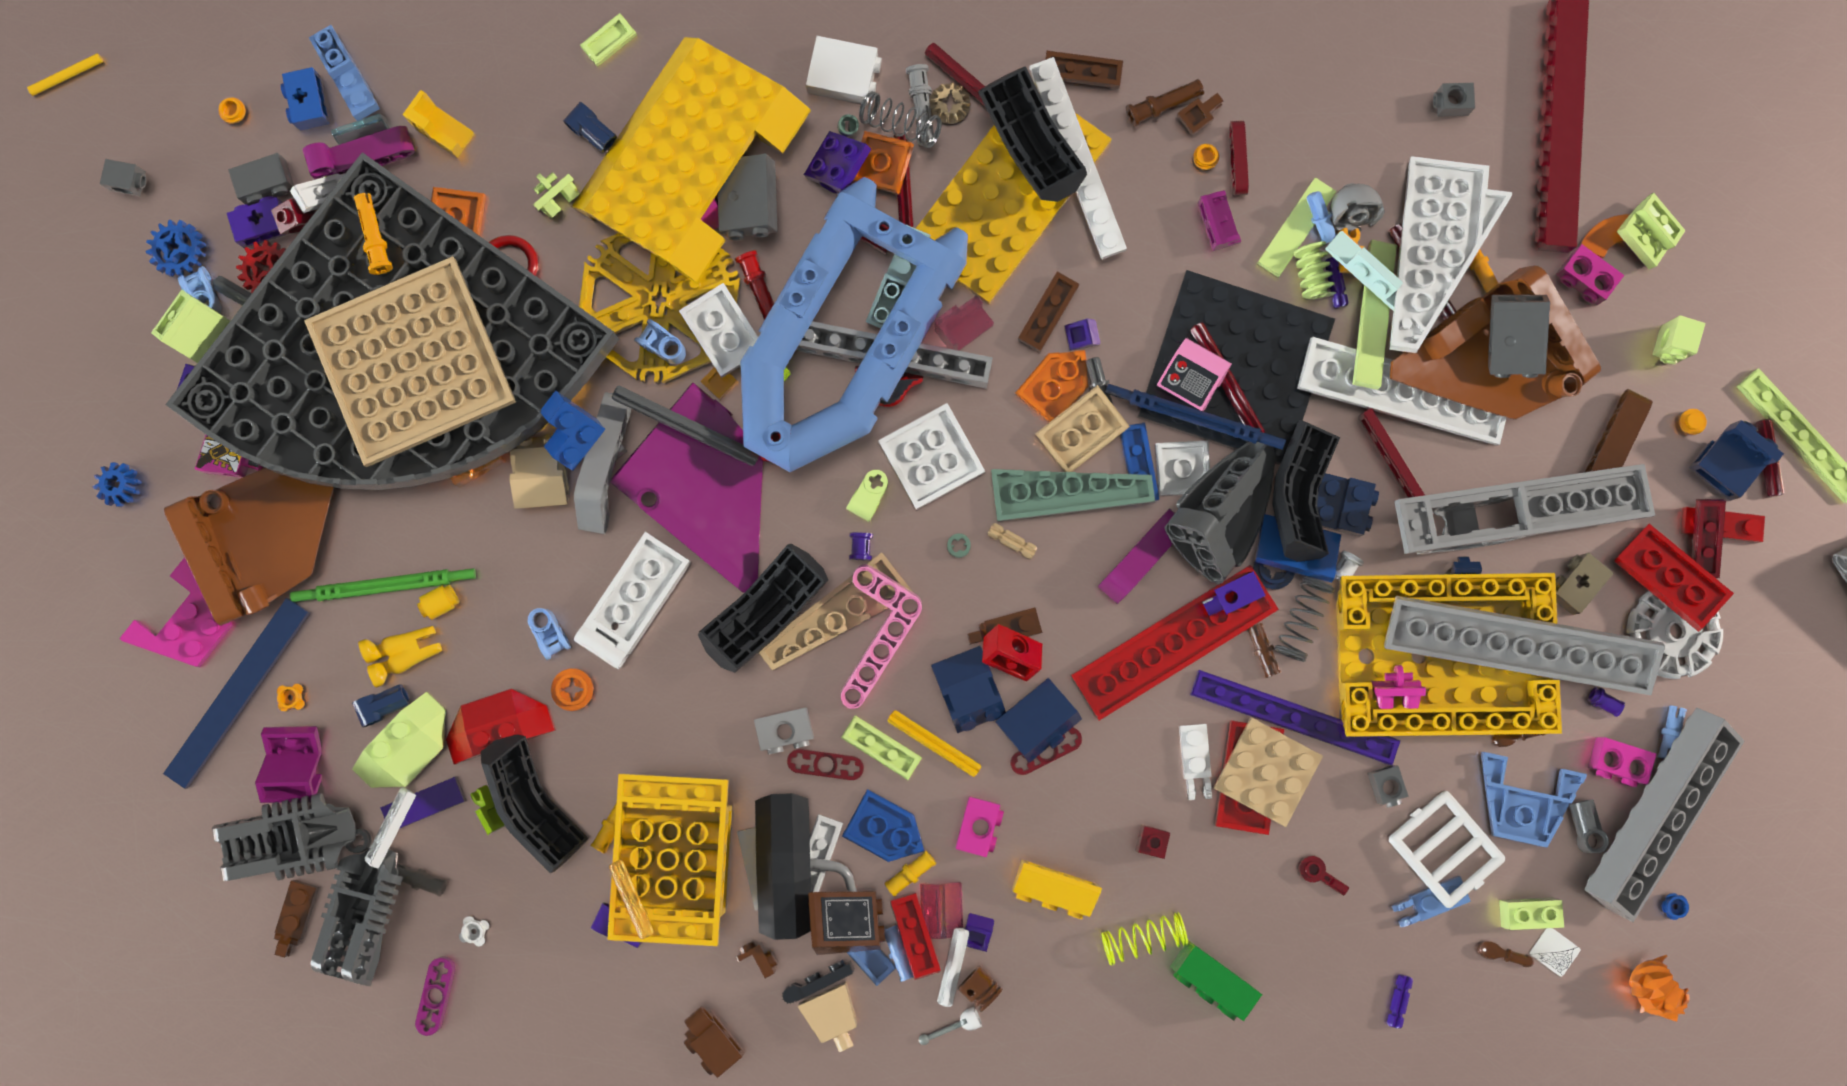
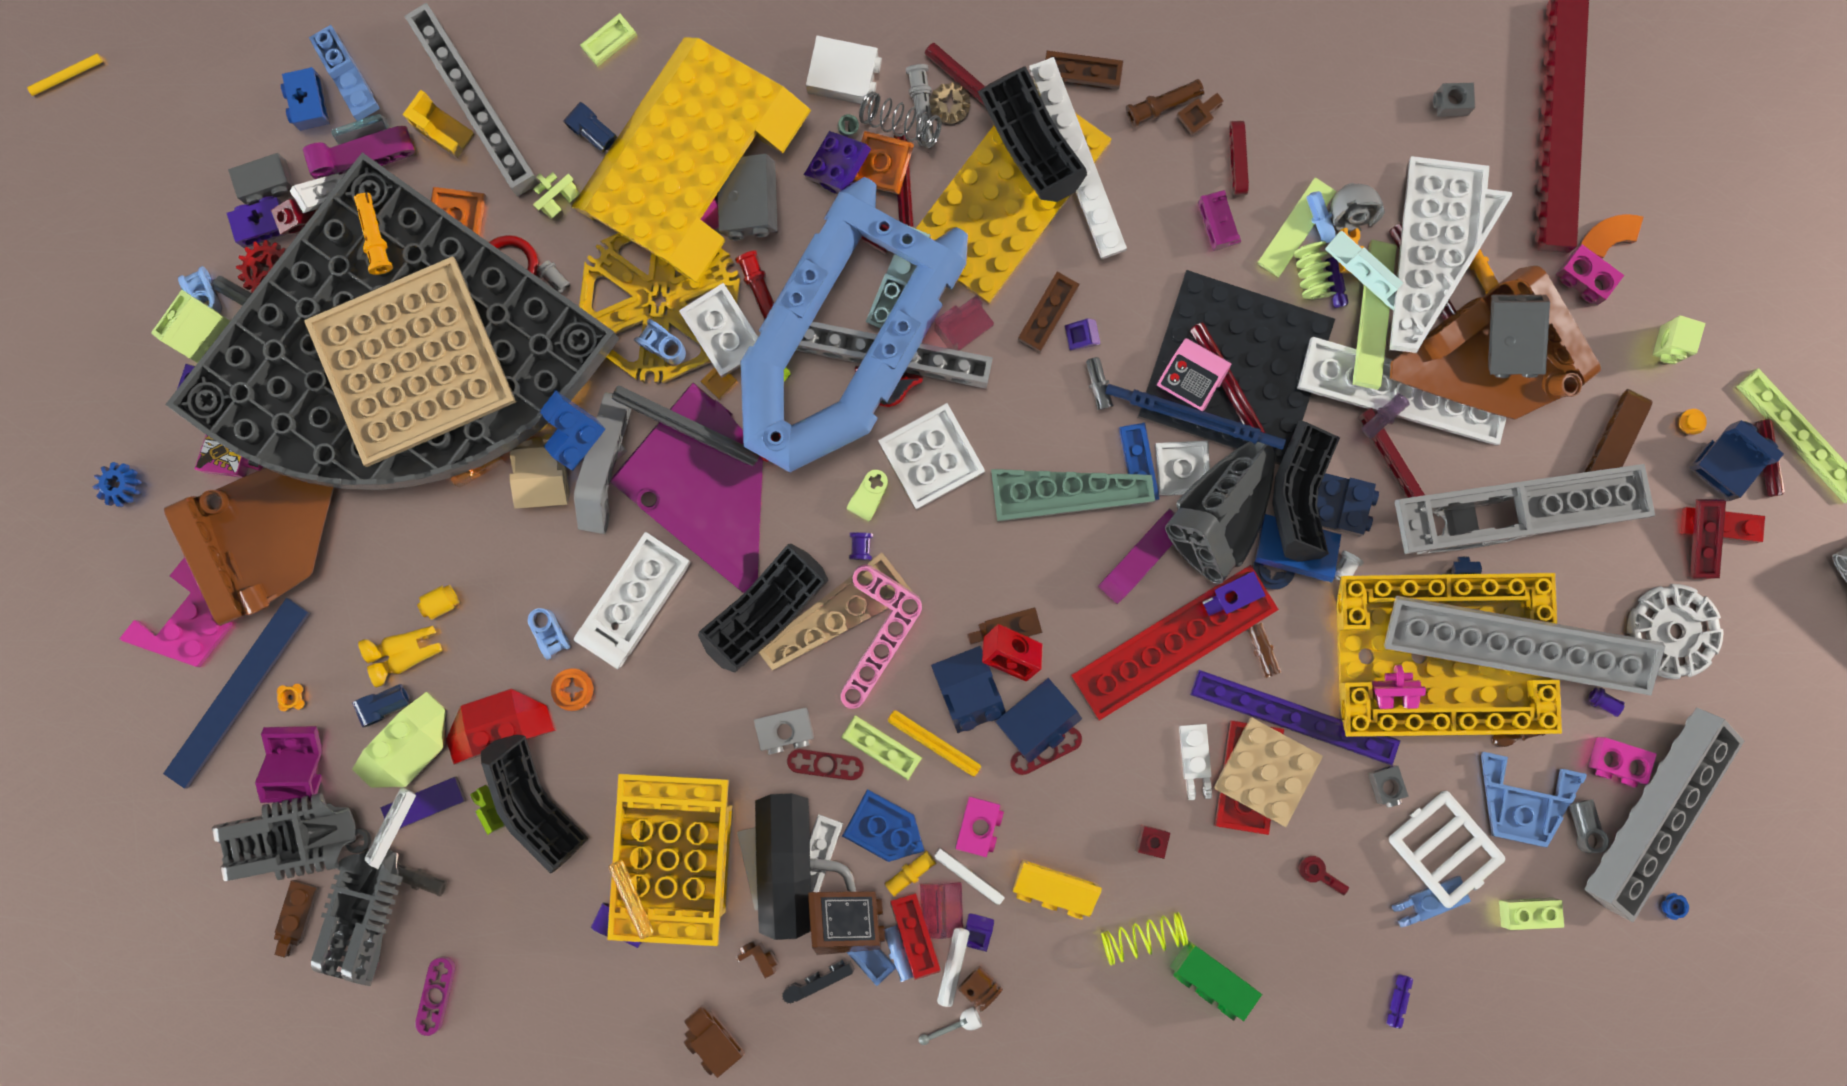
(123, 177): dark grey brick -> none
(175, 237): blue gear -> none
(232, 110): light orange plate -> none
(383, 585): bright green axle -> none
(466, 933): white plate -> none
(472, 99): none -> light grey brick
(553, 276): none -> light grey pin
(606, 832): yellow pin -> none
(831, 1015): tan torso -> none
(960, 553): sand green bush -> none
(969, 876): none -> white tile
(1012, 540): tan axle -> none
(1055, 383): orange tile -> none
(1082, 429): tan tile -> none
(1206, 156): light orange plate -> none
(1295, 653): dark grey piece -> none
(1385, 415): none -> clear purple axle
(1493, 951): reddish brown piece -> none
(1555, 951): white sticker -> none
(1593, 578): dark tan brick -> none
(1651, 231): yellowish green slope -> none
(1657, 990): orange hair -> none
(1672, 729): light blue pin -> none
(1674, 577): red plate -> none

